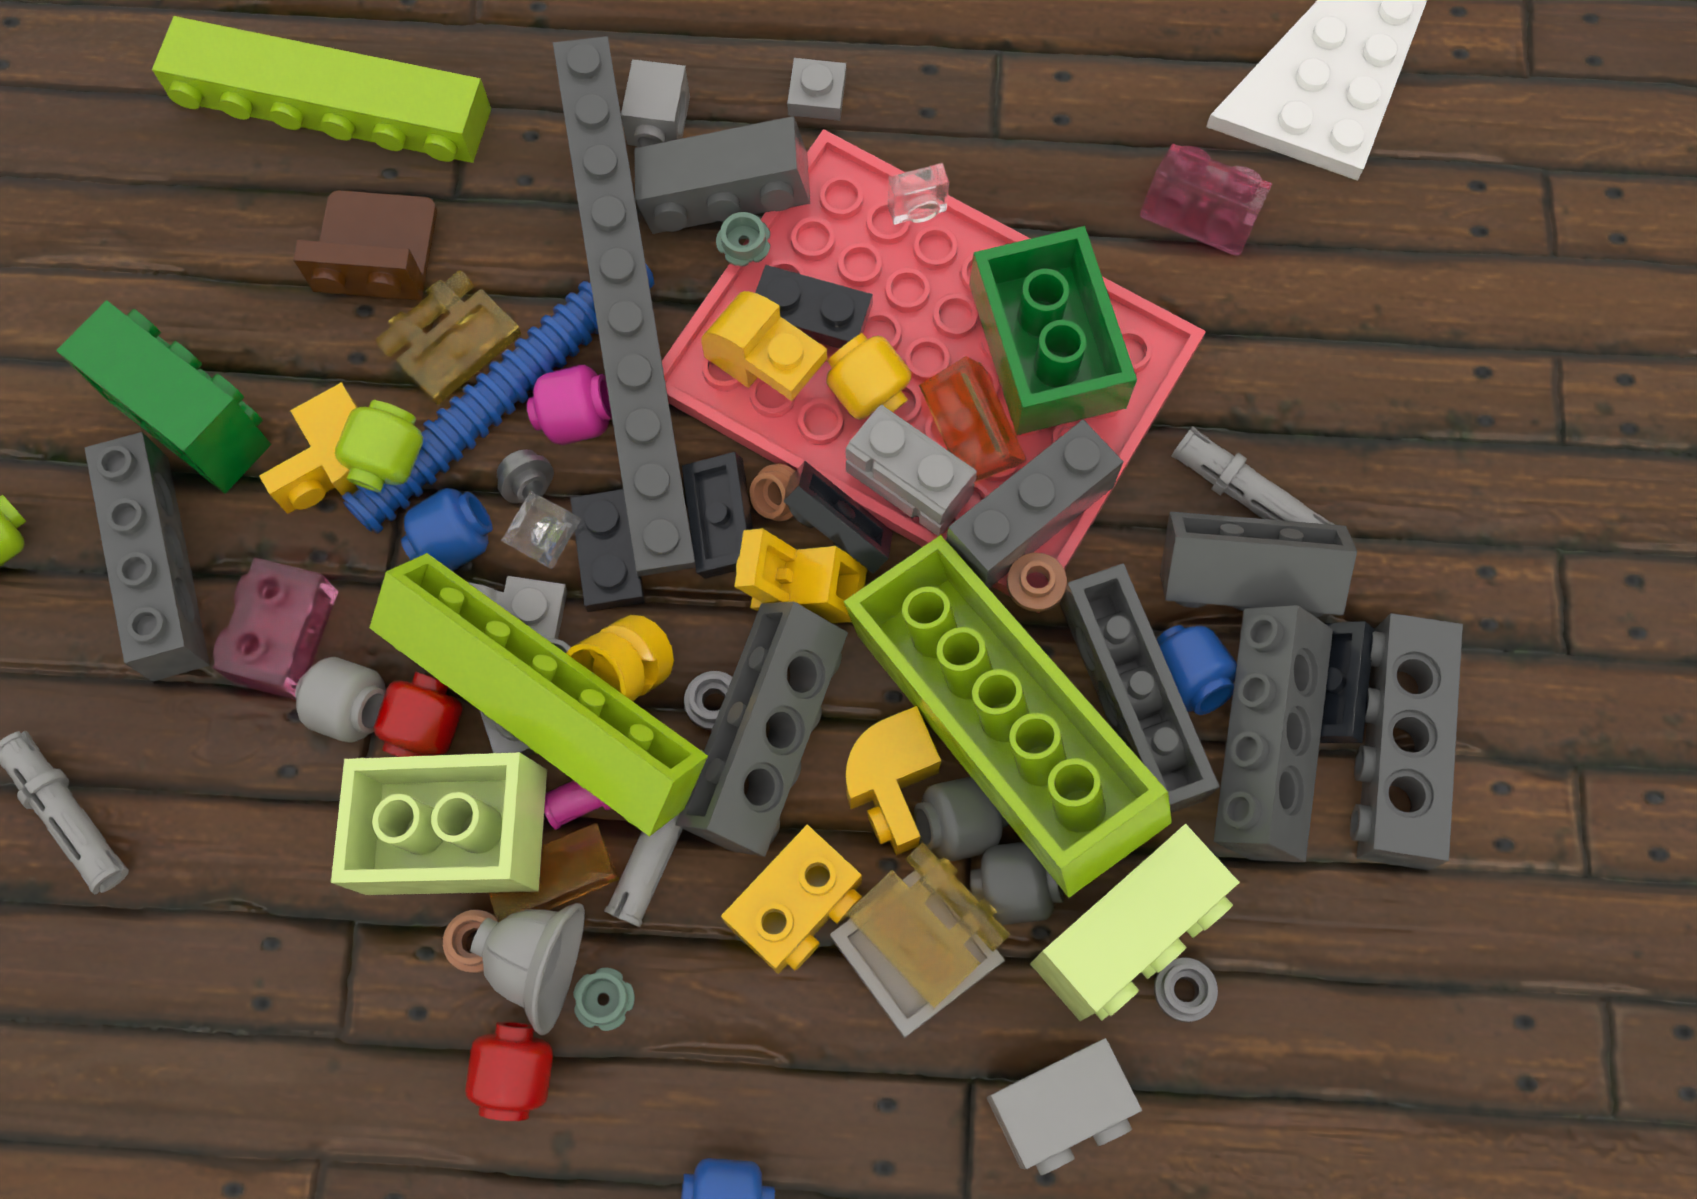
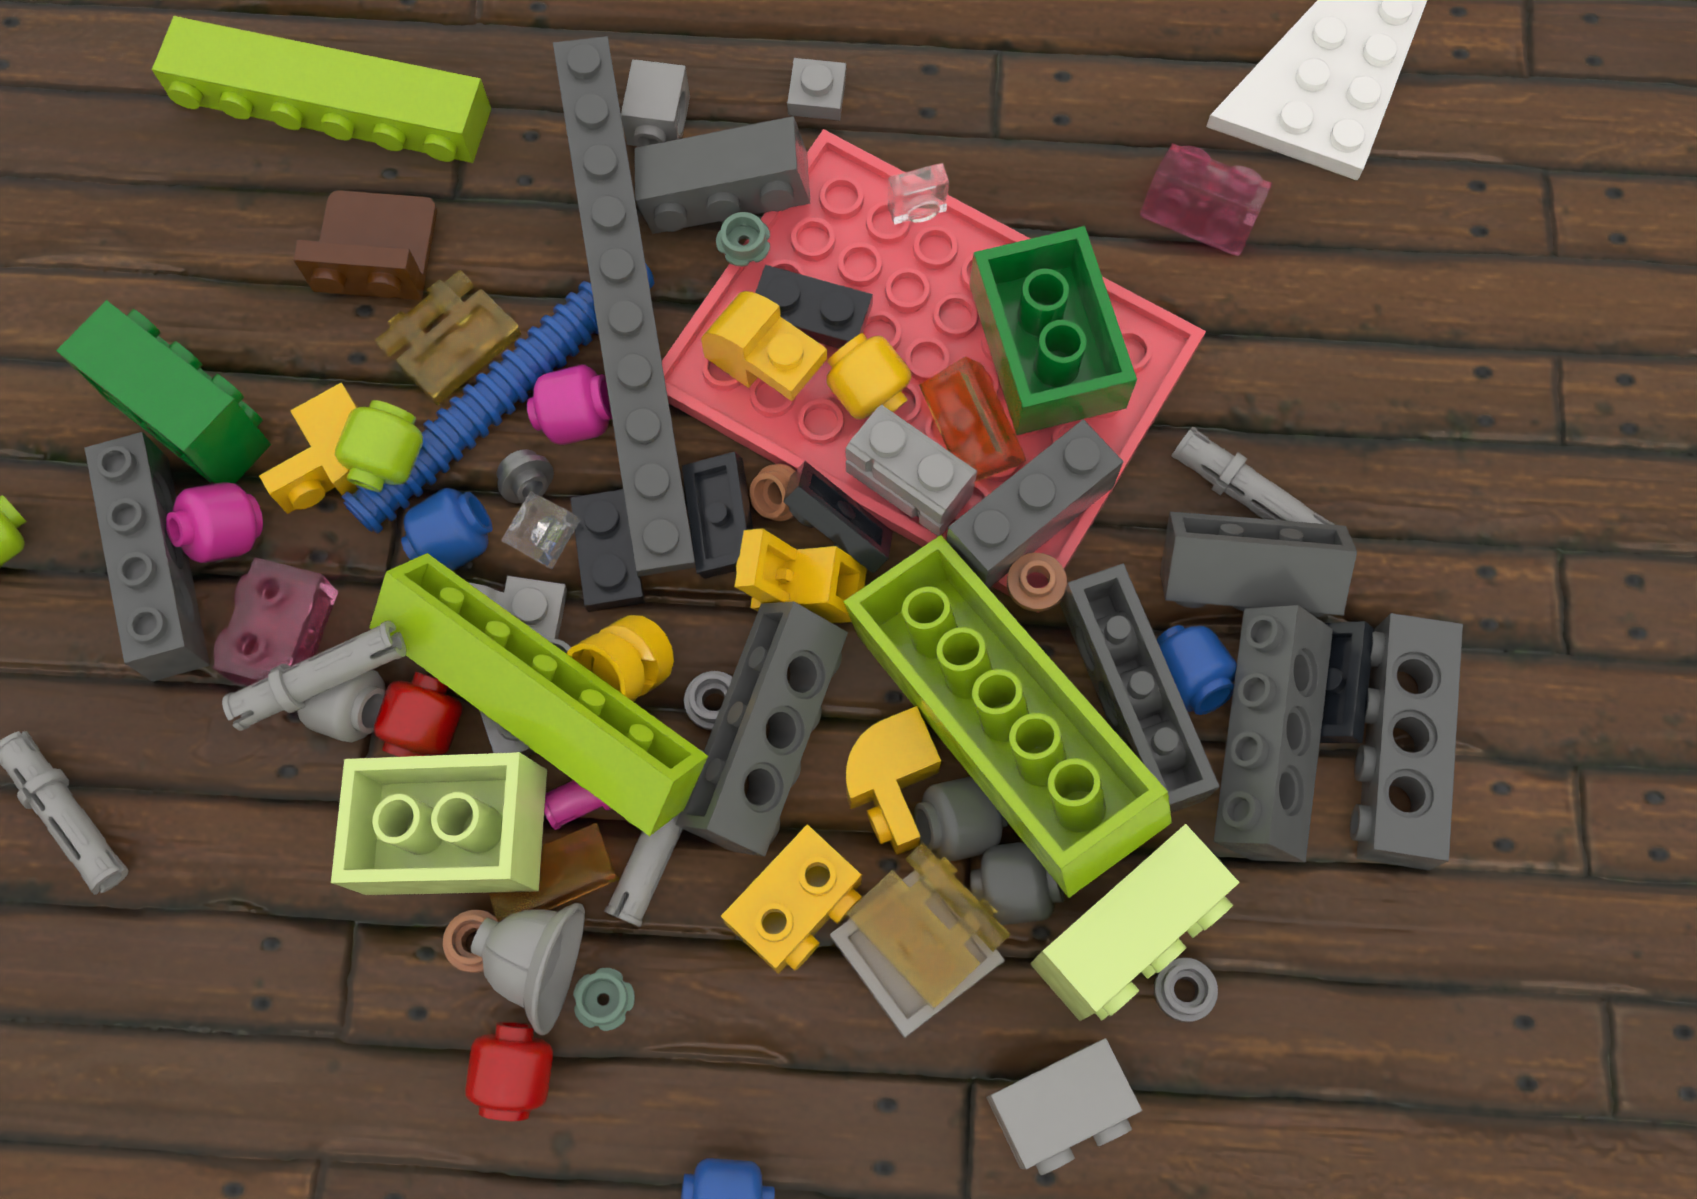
(214, 522): none -> dark pink head
(291, 685): none -> light grey pin

